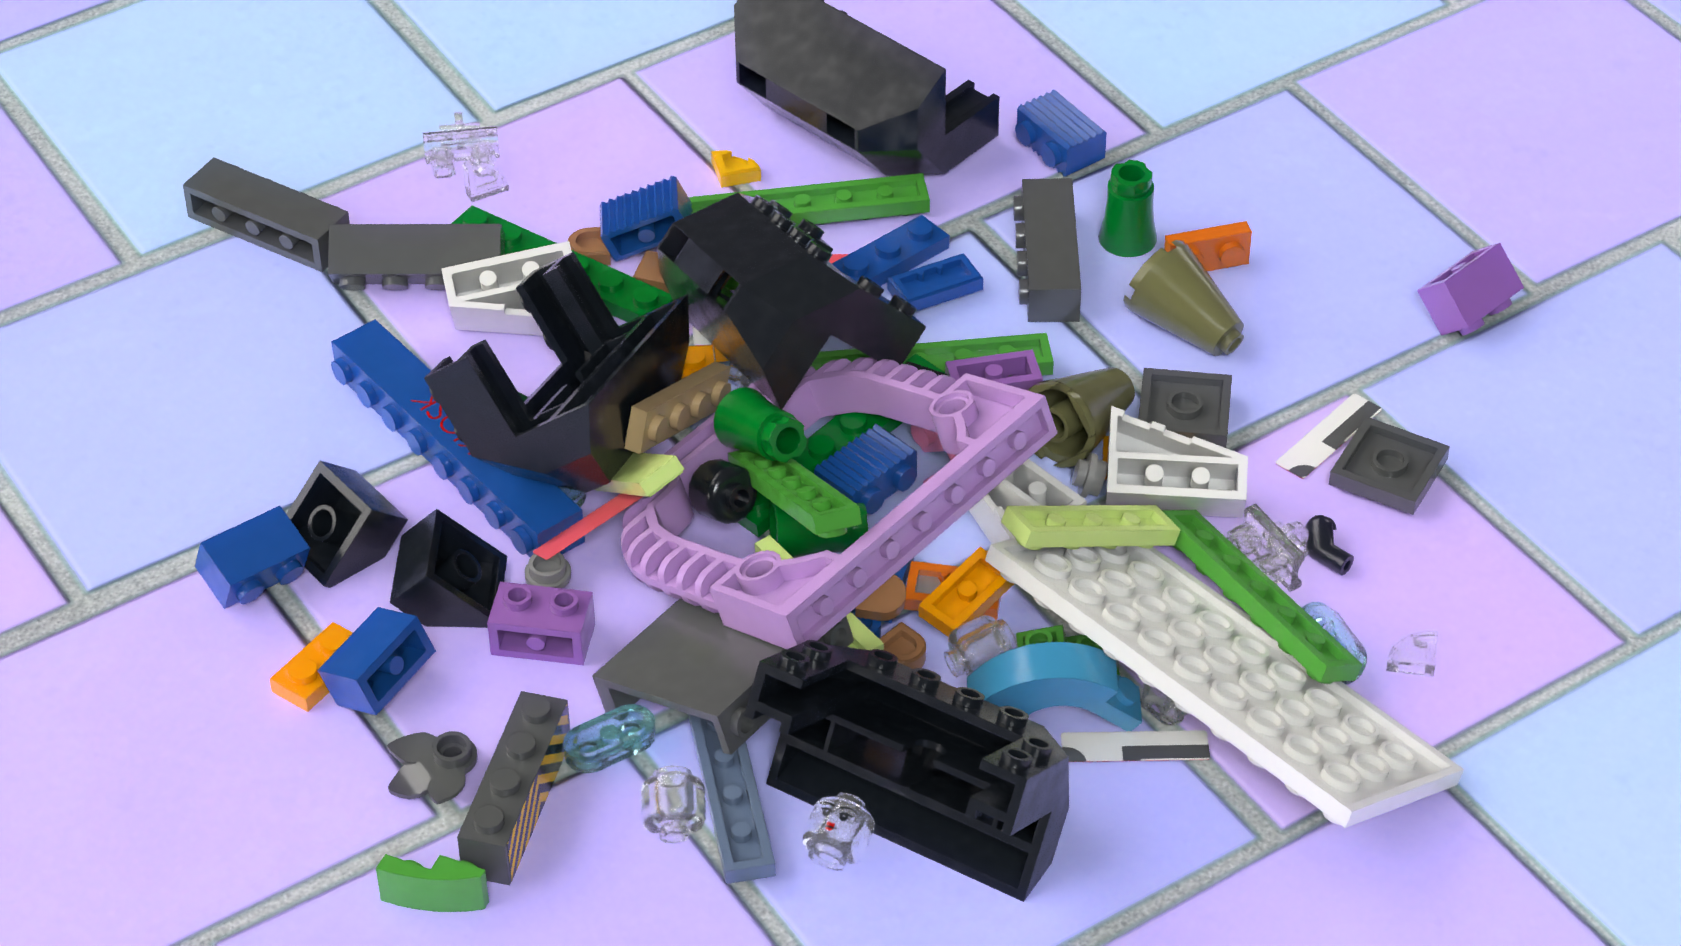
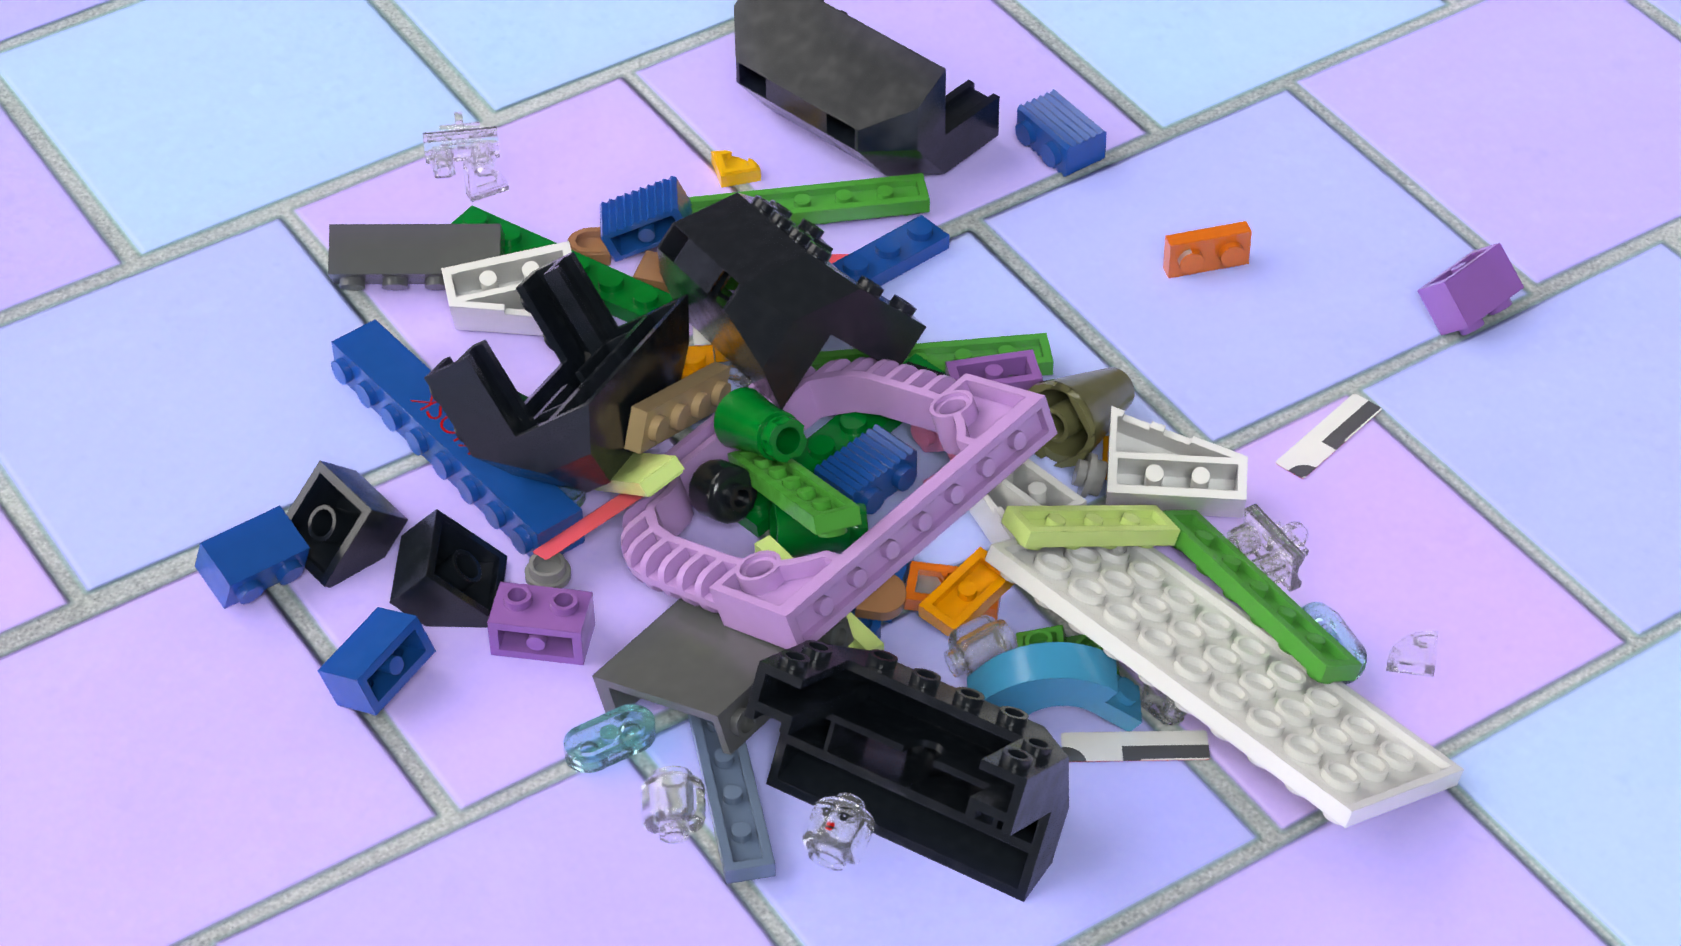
(262, 212): dark grey brick -> none
(299, 678): light orange plate -> none
(432, 765): dark grey plate -> none
(443, 888): bright green slope -> none
(515, 786): dark grey brick -> none
(906, 645): medium nougat tile -> none
(937, 282): blue plate -> none
(1049, 250): dark grey brick -> none
(1129, 211): green plant -> none
(1183, 299): olive cone -> none
(1187, 403): dark grey plate -> none
(1322, 545): black arm -> none
(1389, 465): dark grey plate -> none

